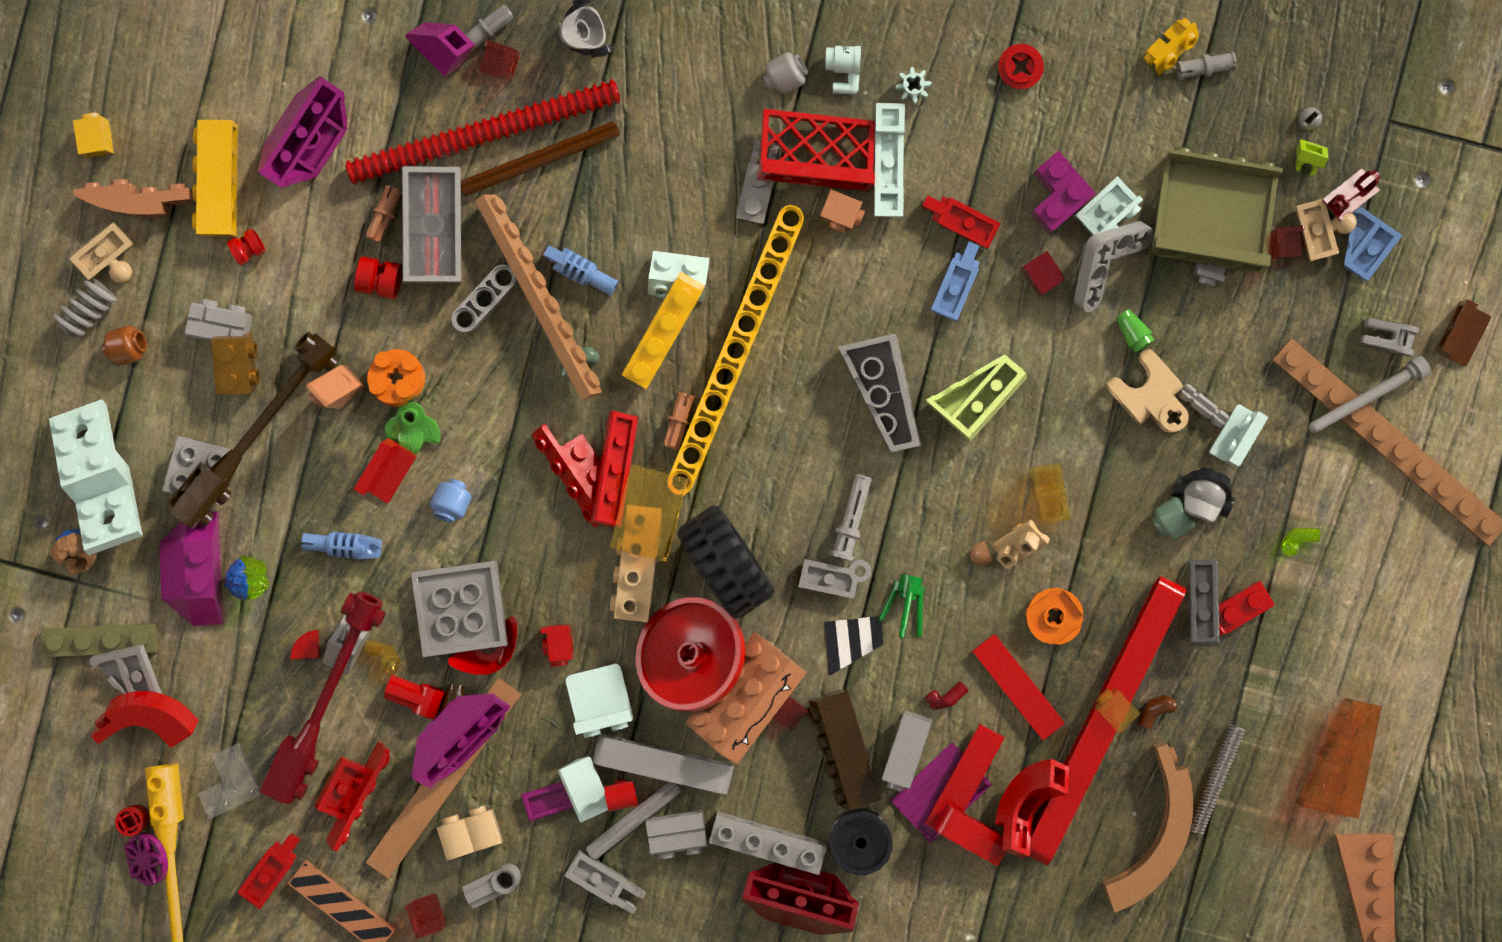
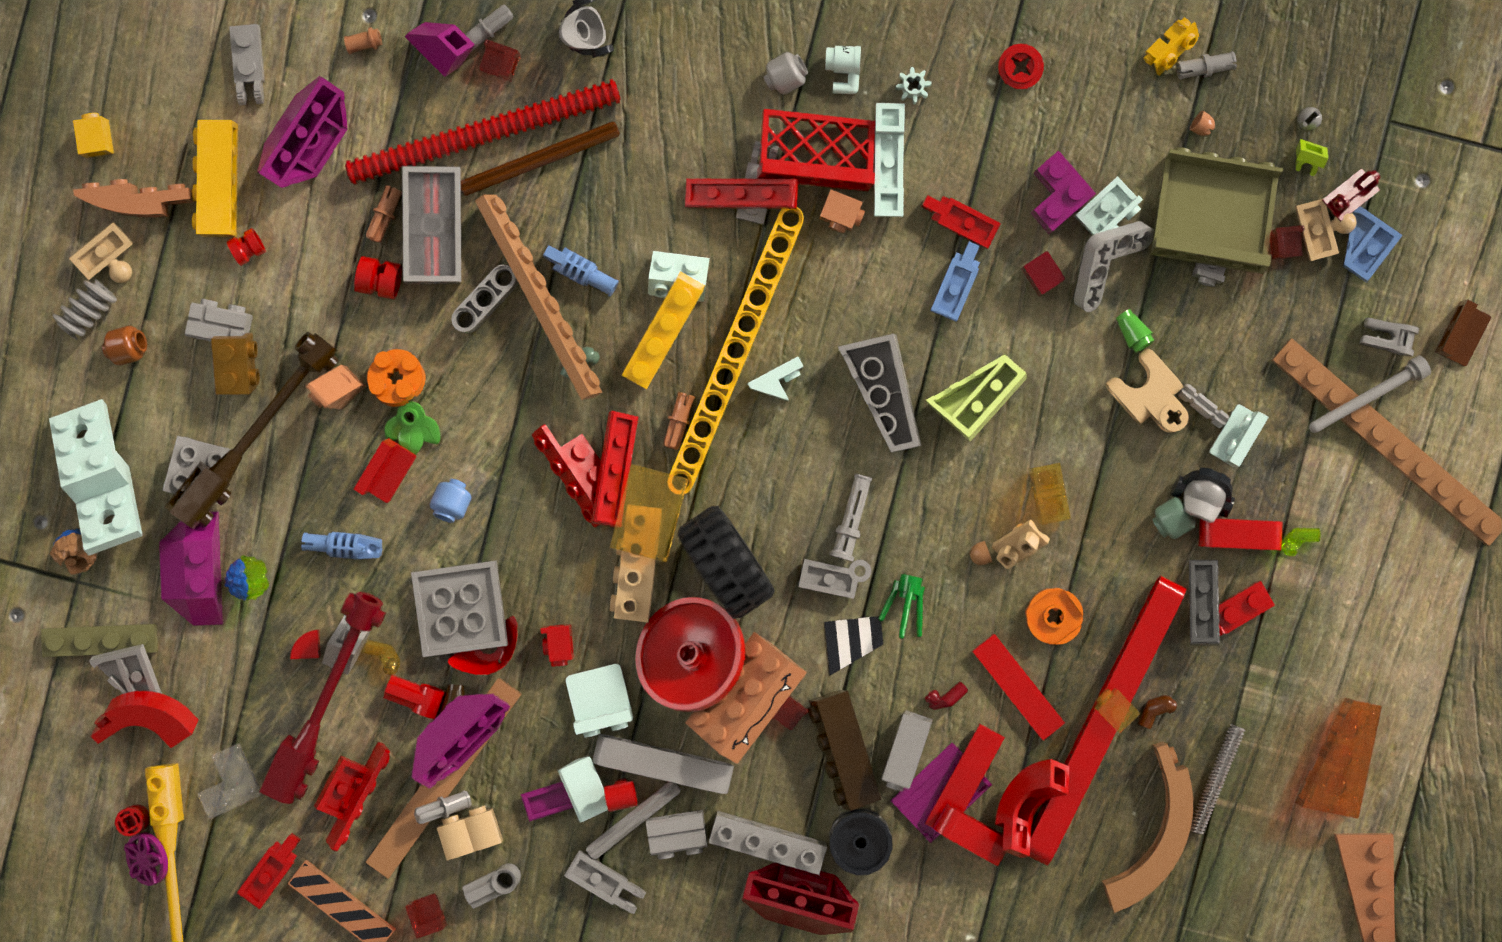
(247, 61): none -> light grey hinge
(363, 41): none -> nougat pin
(442, 807): none -> light grey axle
(741, 193): none -> red tile
(769, 382): none -> light aqua slope
(1202, 123): none -> nougat hinge
(1241, 534): none -> red beam

